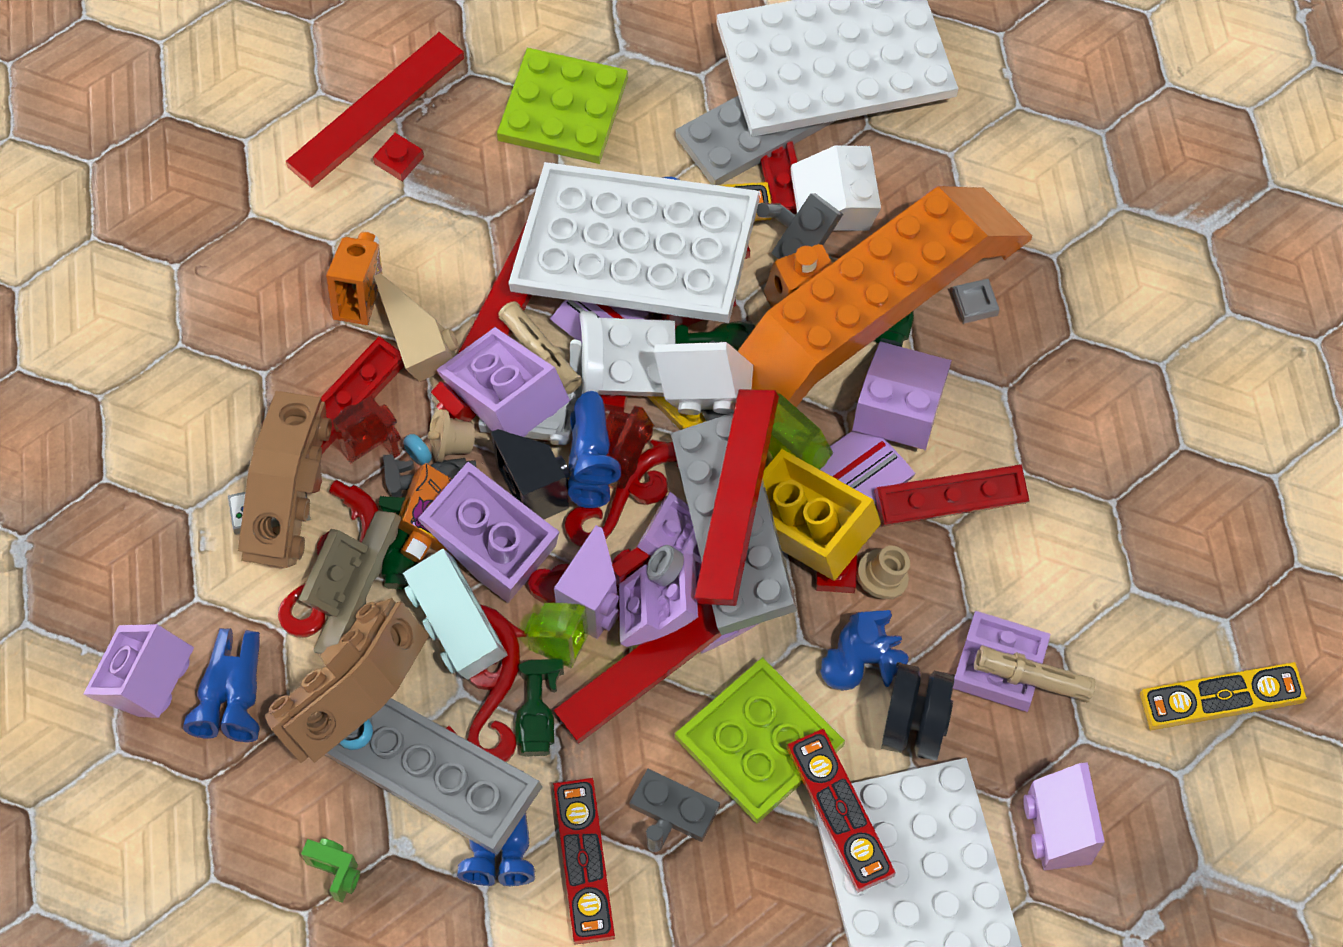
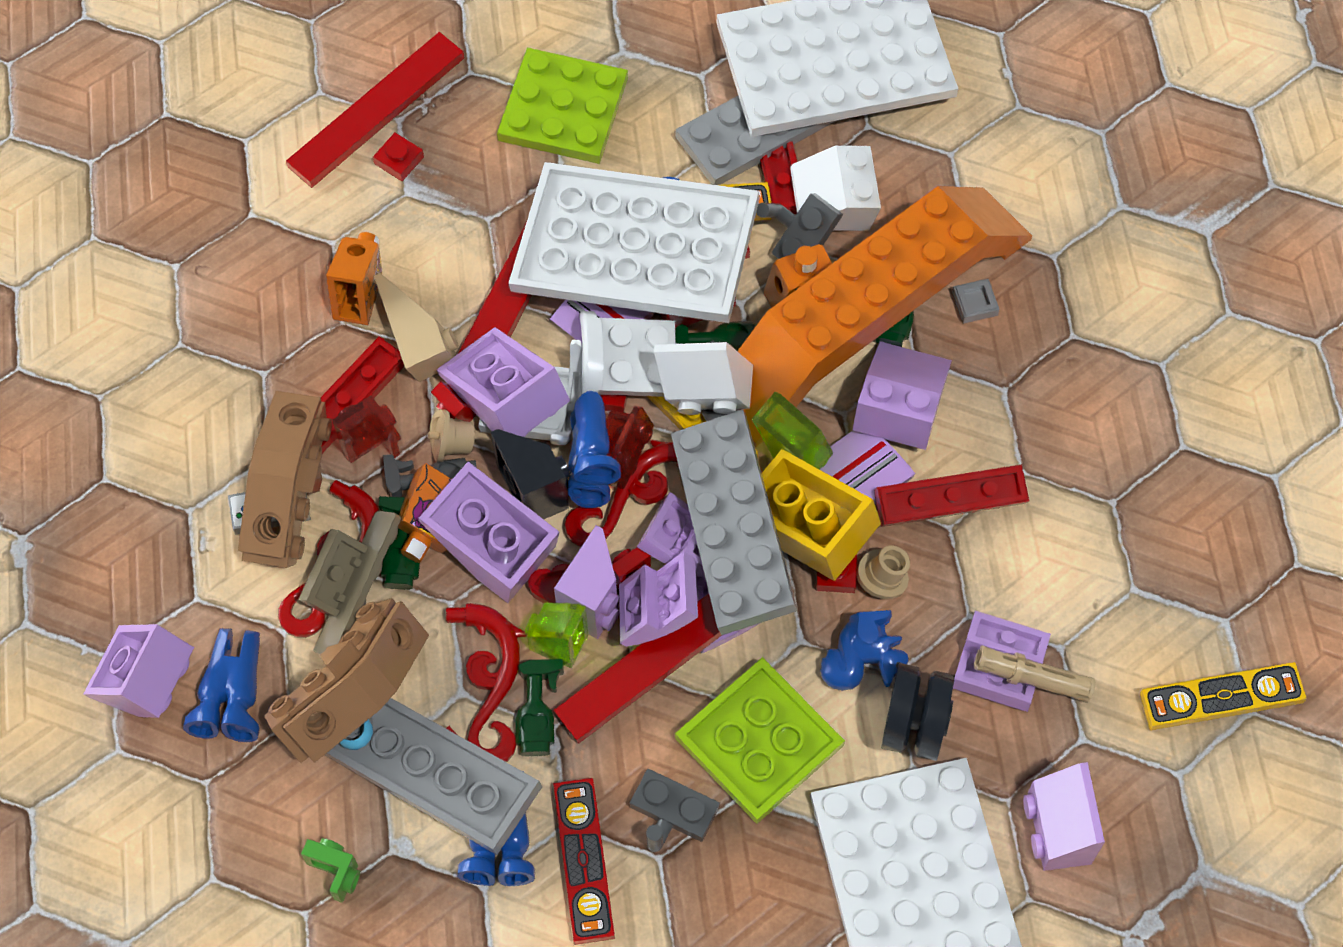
(417, 449): medium azure piece -> none
(453, 615): light aqua brick -> none
(536, 342): tan pin -> none
(665, 565): light grey tile -> none
(737, 498): red tile -> none
(841, 810): tile -> none

